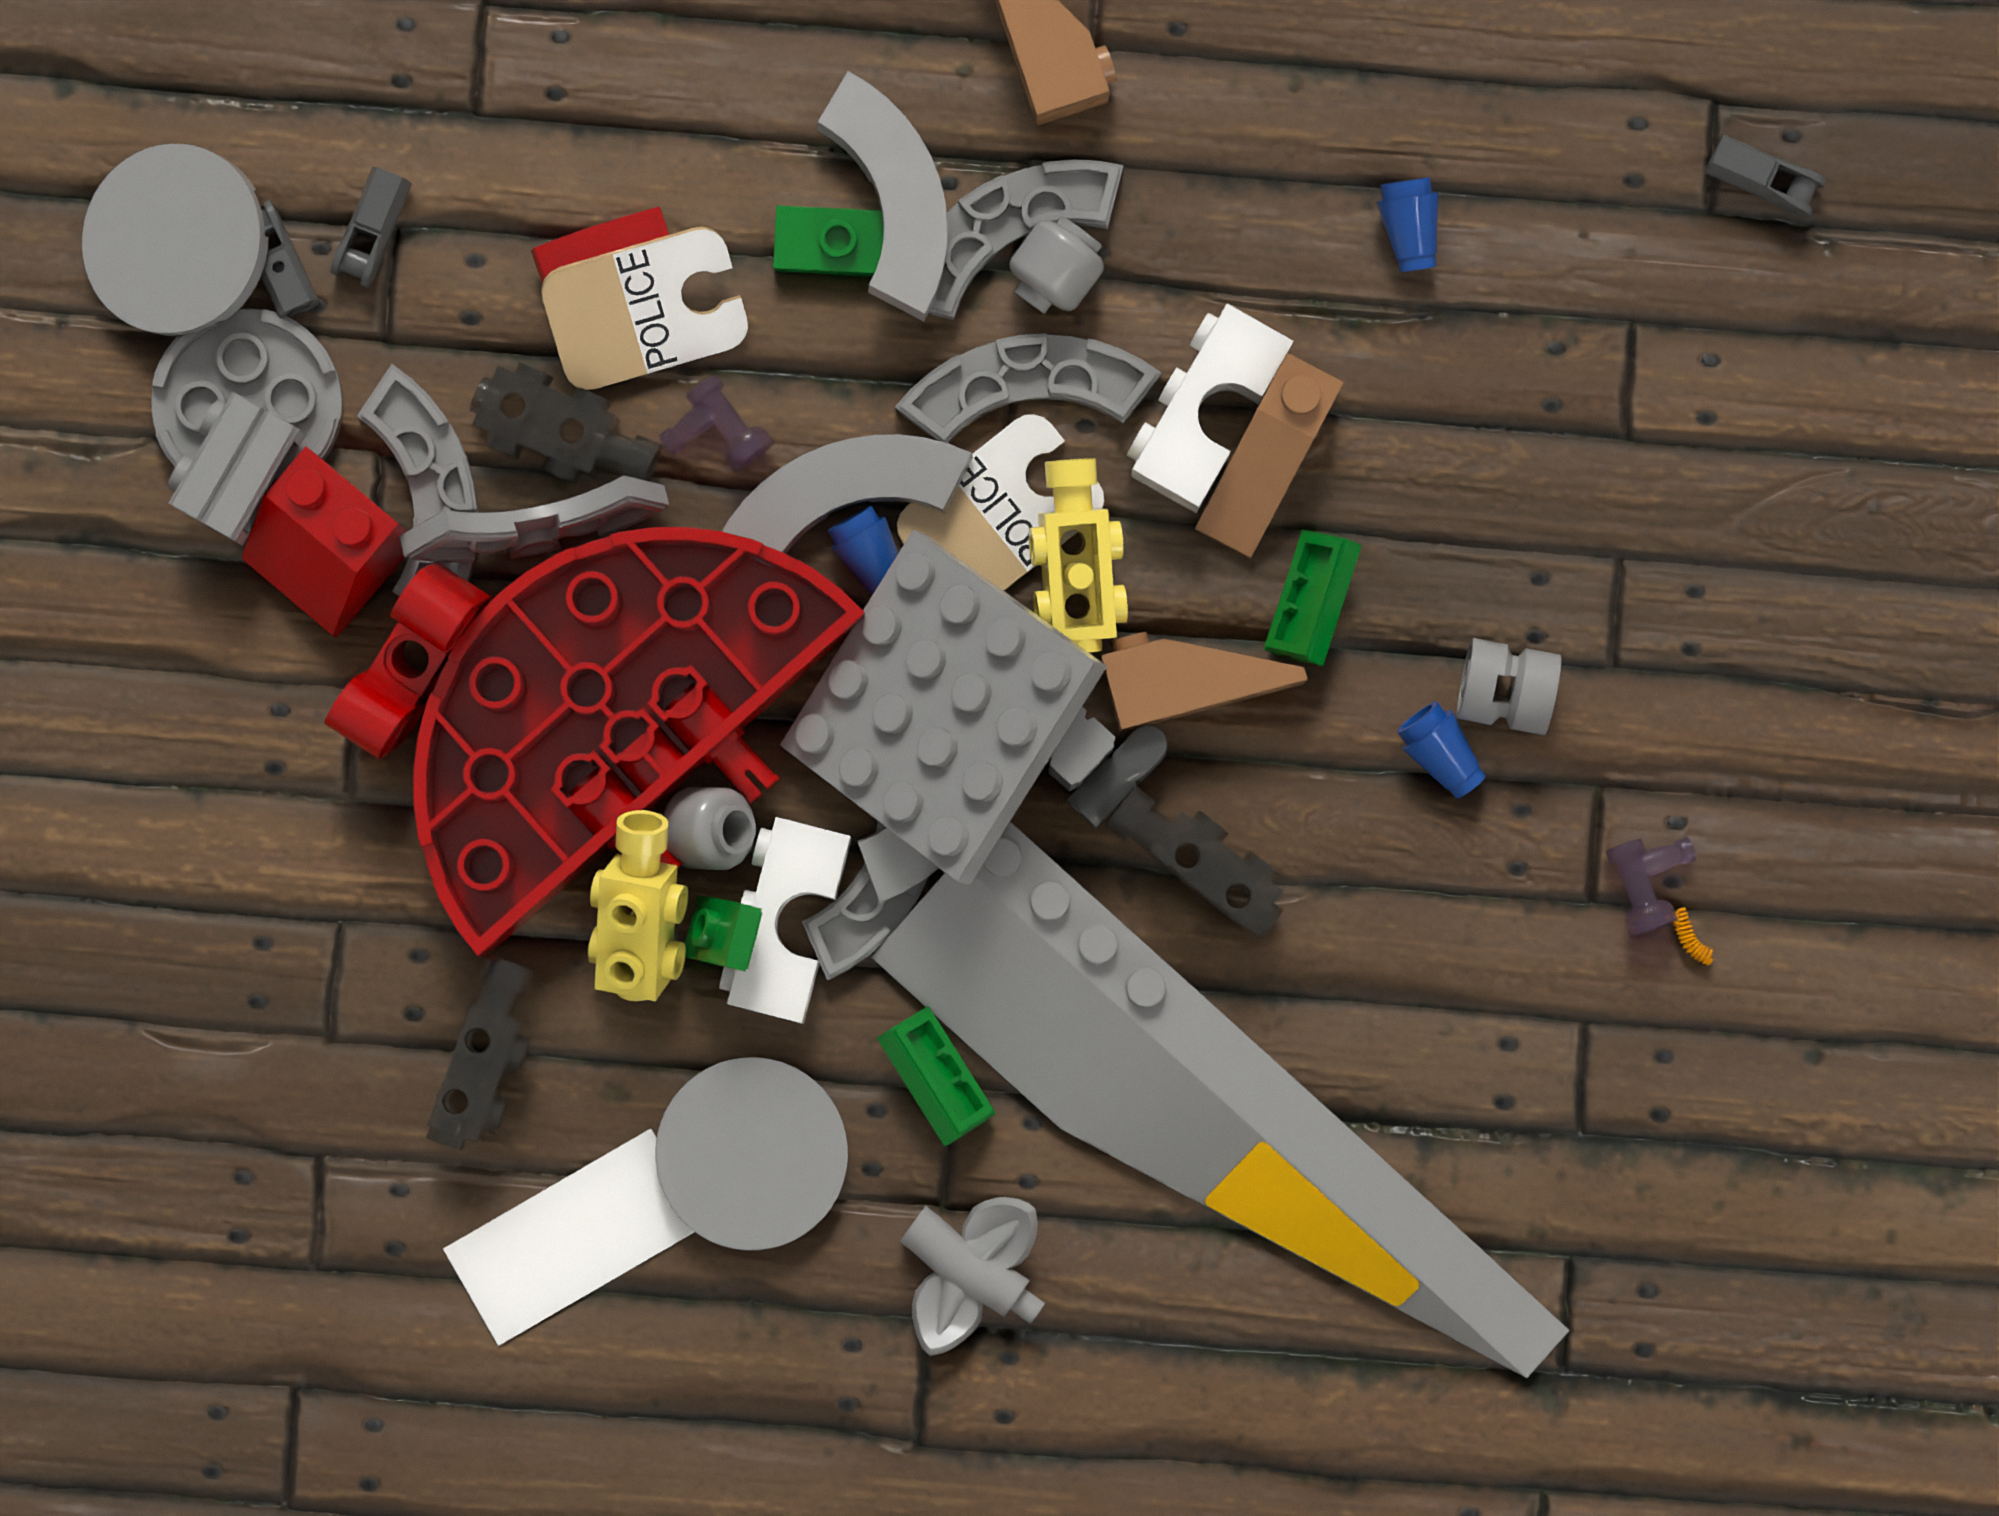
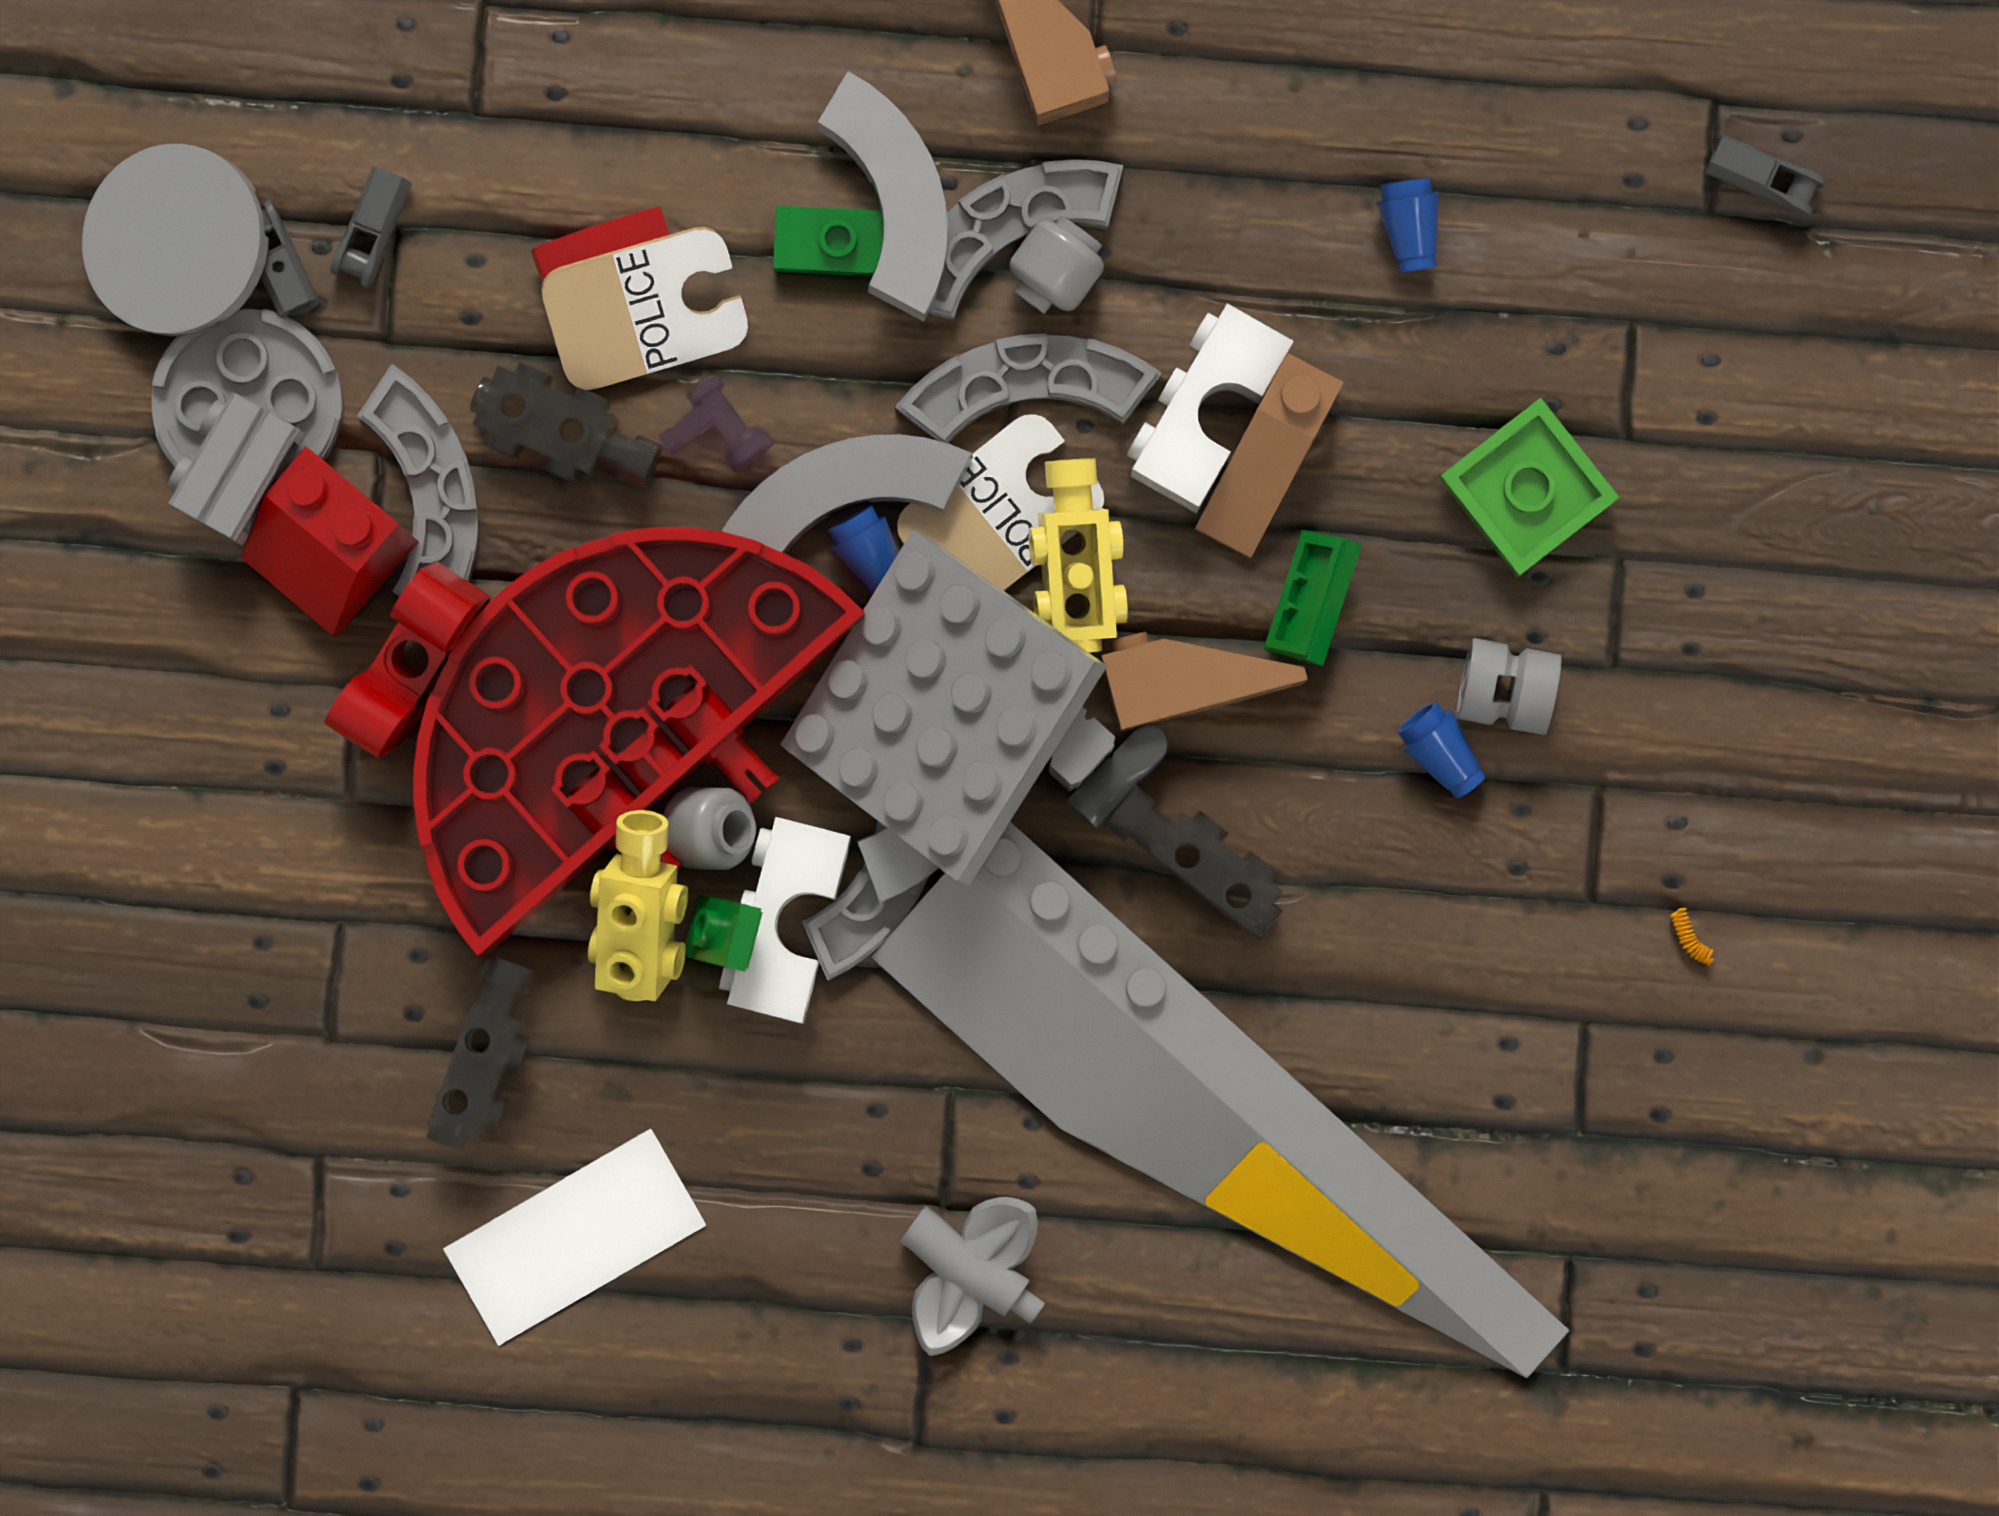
(535, 530): light grey tile -> none
(751, 1153): light grey tile -> none
(936, 1076): green plate -> none
(1528, 487): none -> bright green plate
(1635, 869): clear purple piece -> none

